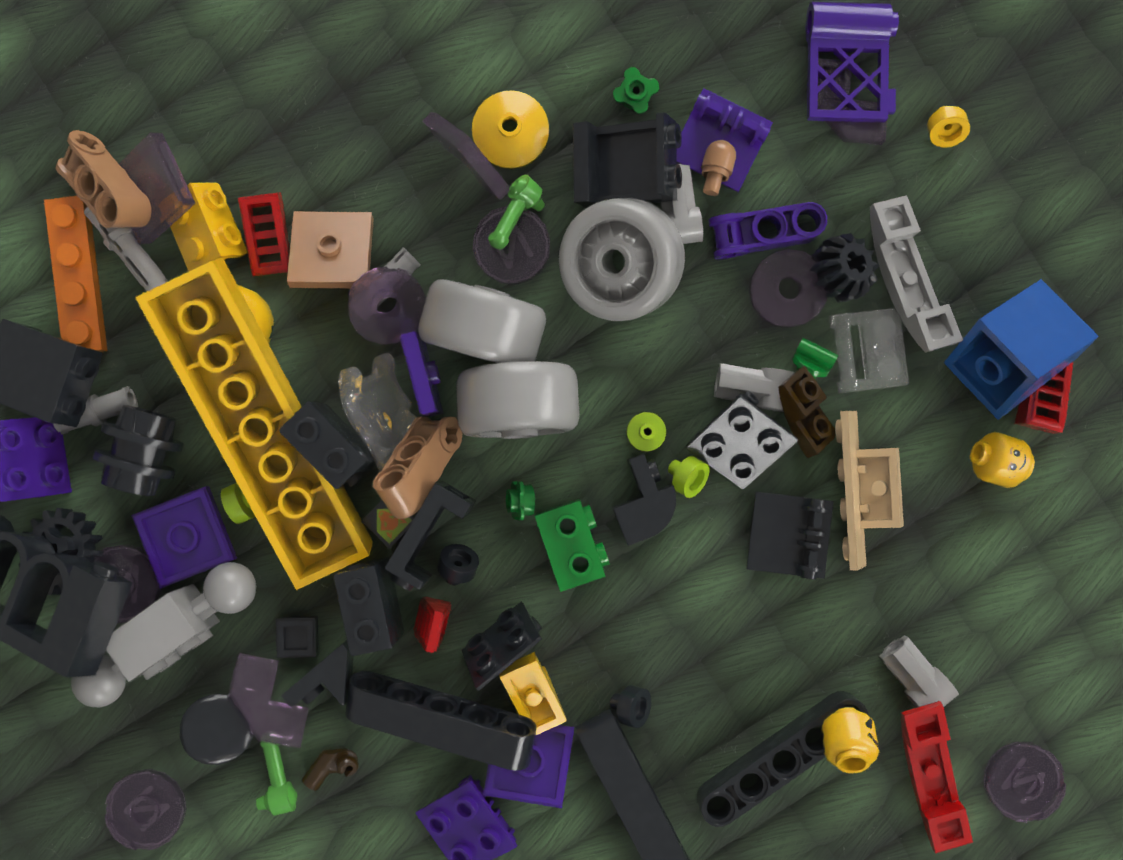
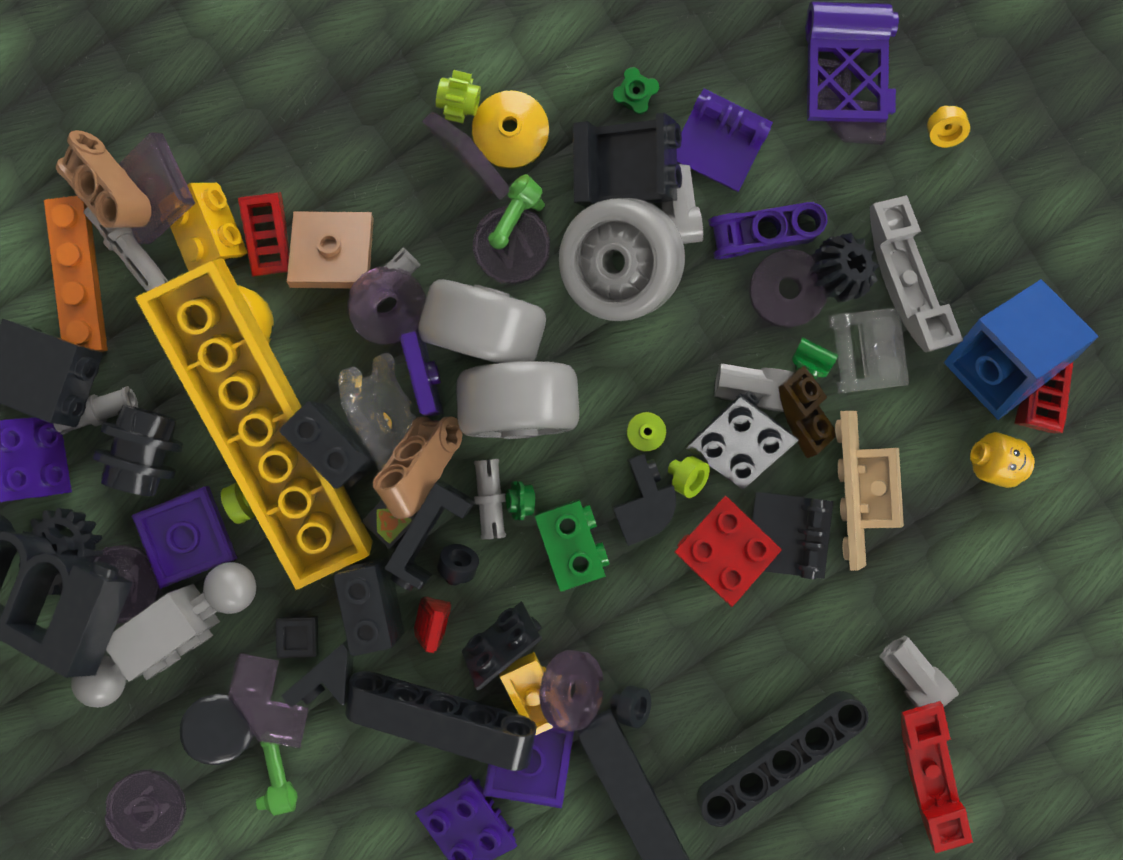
(329, 762): dark brown arm -> none
(458, 96): none -> lime gear
(489, 499): none -> light grey pin
(556, 685): none -> clear purple tile
(717, 165): medium nougat cylinder -> none
(727, 551): none -> red hinge
(850, 740): yellow head -> none
(1024, 782): clear purple tile -> none

